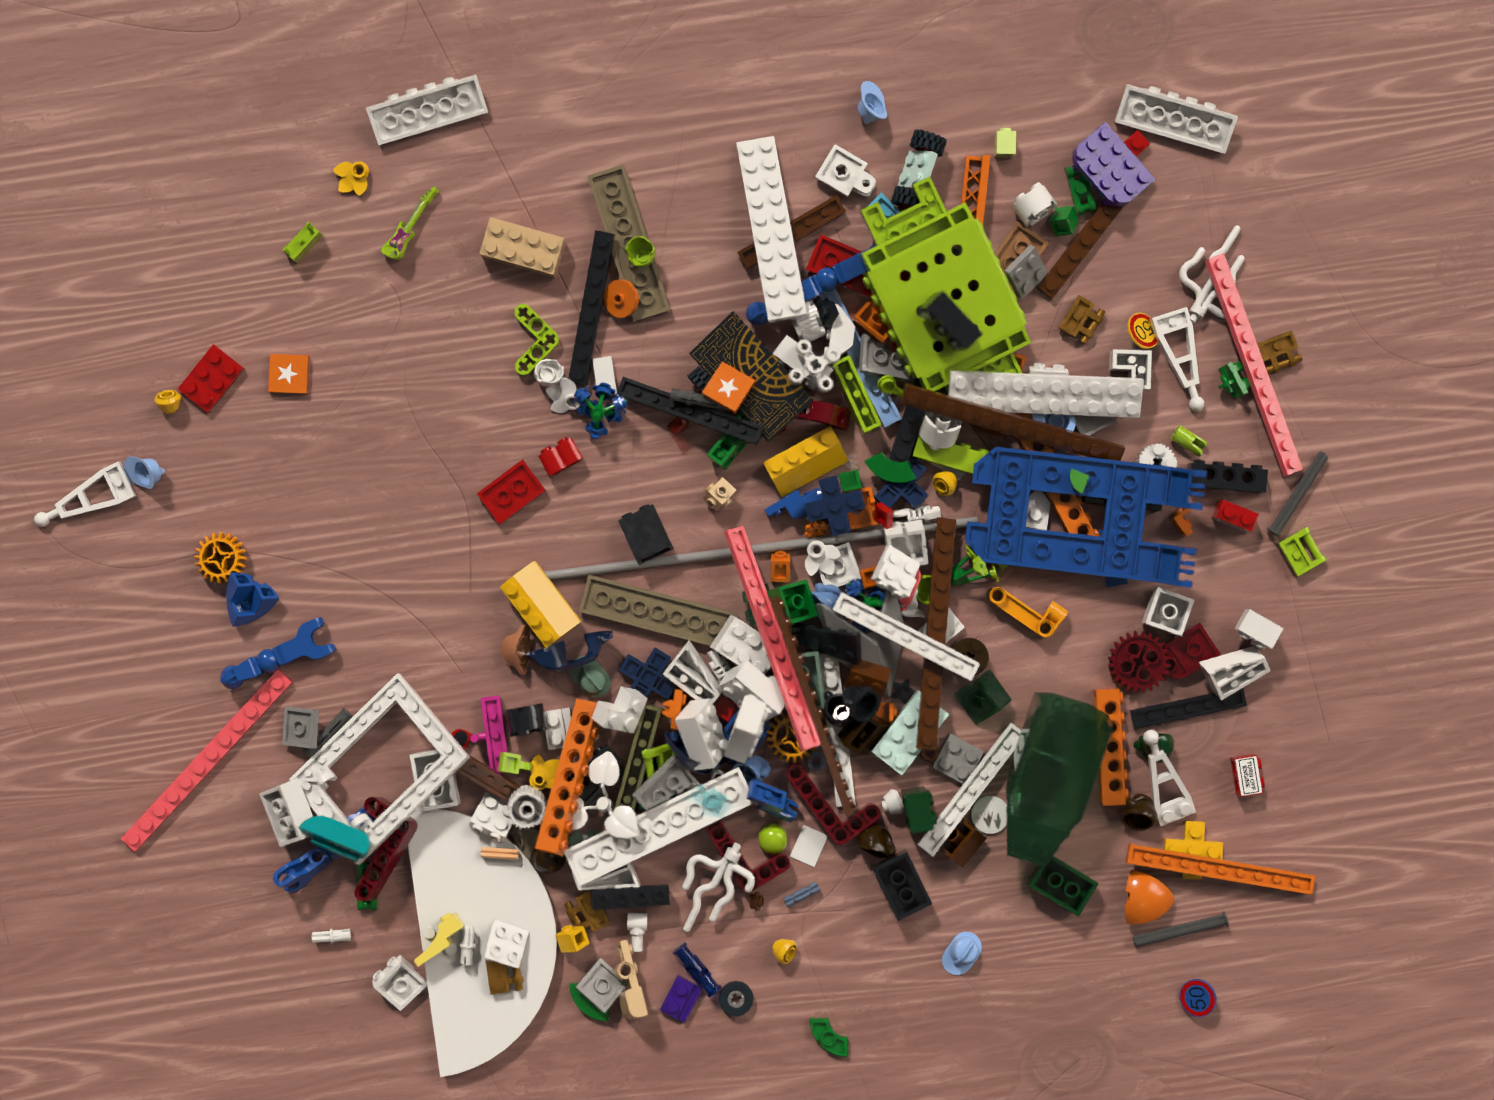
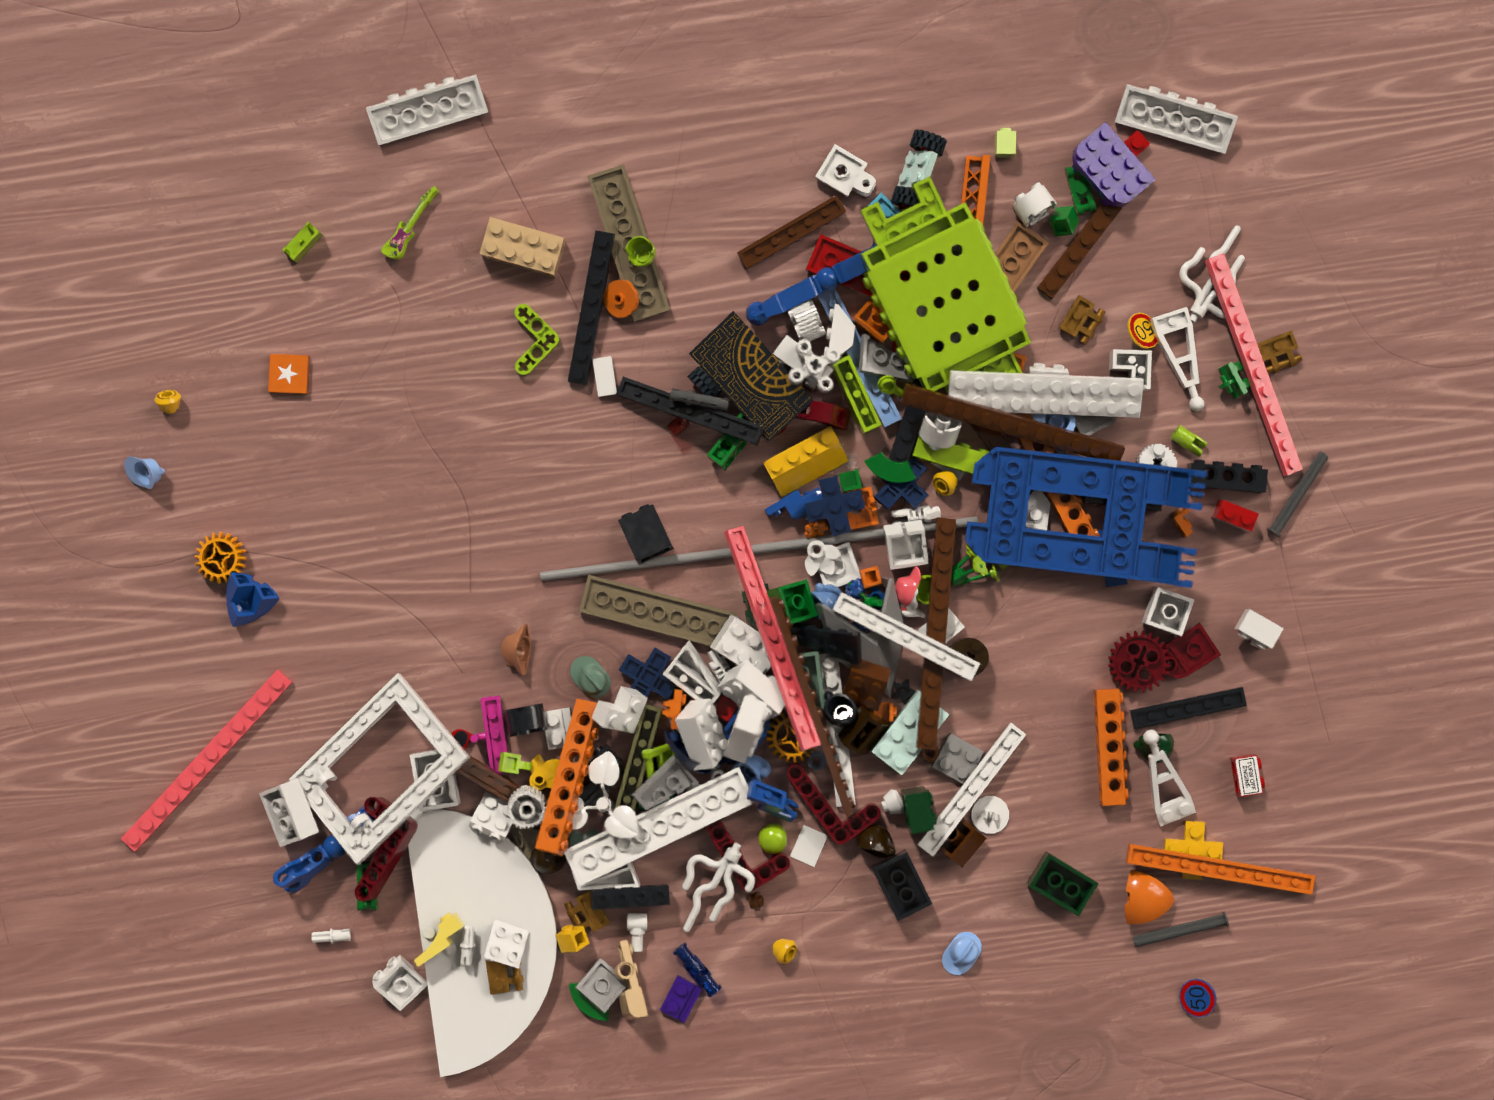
(117, 481): white plate -> none
(211, 378): red plate -> none
(270, 659): blue piece -> none
(300, 727): light grey plate -> none
(329, 731): dark grey pin -> none
(337, 837): teal brick -> none
(350, 179): yellow plate -> none
(499, 853): light nougat axle -> none
(511, 492): red plate -> none
(540, 604): yellow slope -> none
(548, 372): white hair -> none
(554, 656): dark blue animal -> none
(560, 457): red brick -> none
(561, 396): white plate -> none
(596, 411): blue plant -> none
(713, 799): clear light blue plate -> none
(719, 494): tan brick -> none
(728, 387): orange tile -> none
(745, 1002): black bush -> none
(771, 229): white plate -> none
(780, 567): orange bracket -> none
(801, 894): sand blue axle -> none
(828, 311): black plate -> none
(828, 1037): green tile -> none
(862, 702): black piece -> none
(872, 103): light blue piece -> none
(883, 515): red plate -> none
(896, 572): white plate -> none
(950, 321): black brick -> none
(983, 697): clear green slope -> none
(1026, 271): light grey plate -> none
(1031, 619): light orange piece -> none
(1052, 774): clear green windscreen -> none
(1078, 480): bright green tile -> none
(1139, 813): dark brown piece -> none
(1234, 671): white wedge -> none
(1296, 554): lime plate -> none

